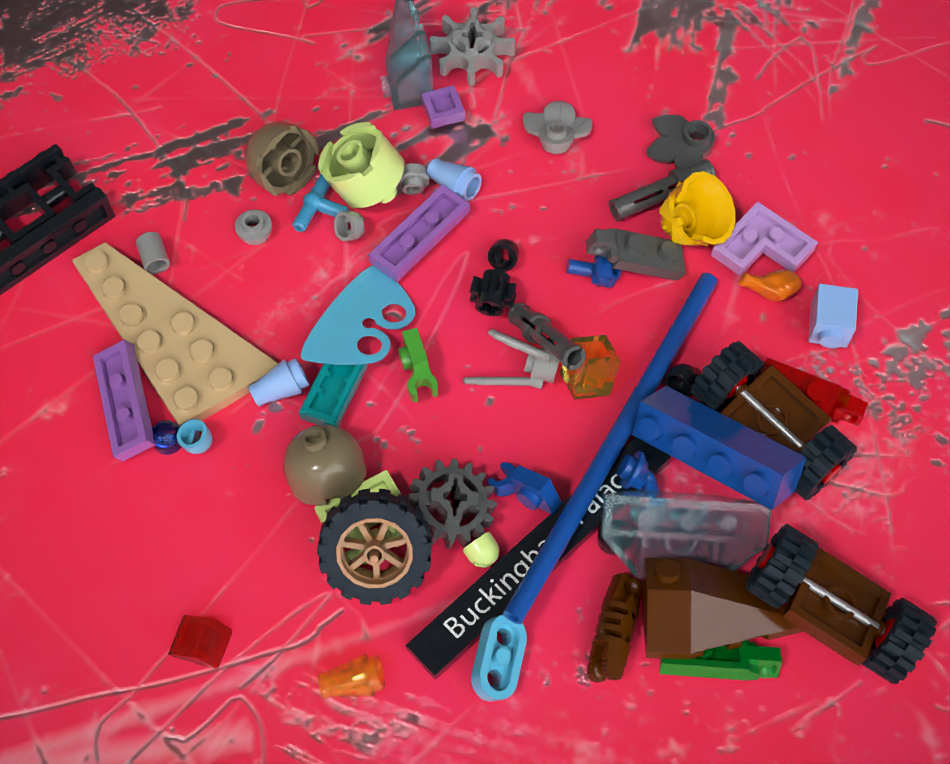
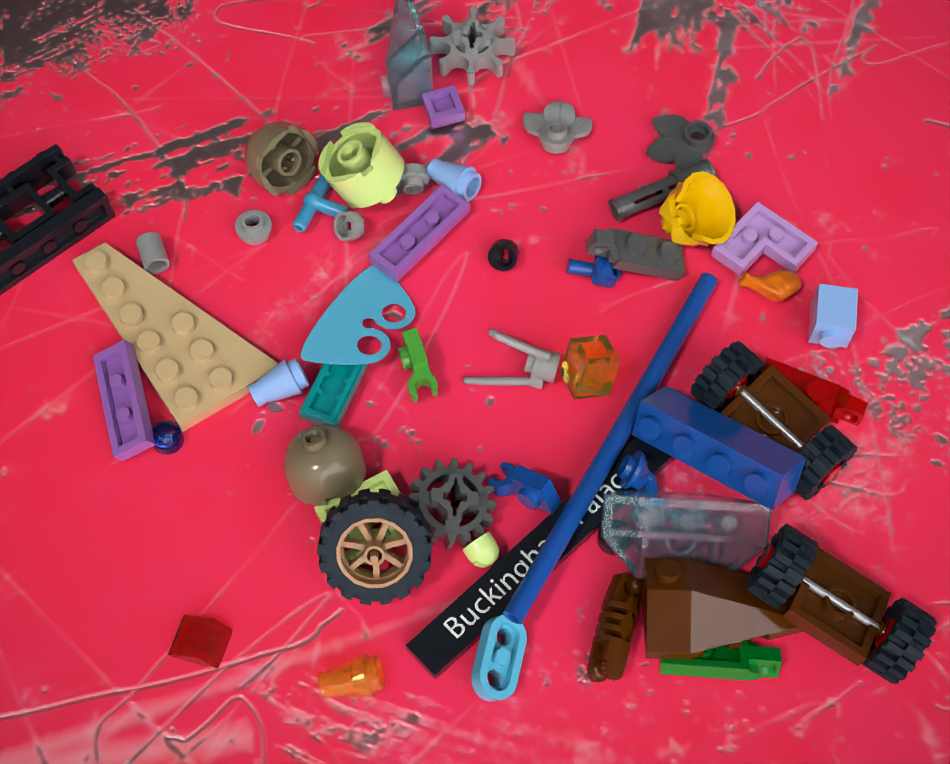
(189, 436): medium azure hinge -> none
(492, 292): black gear -> none
(564, 351): dark grey pin -> none
(686, 378): black hinge -> none

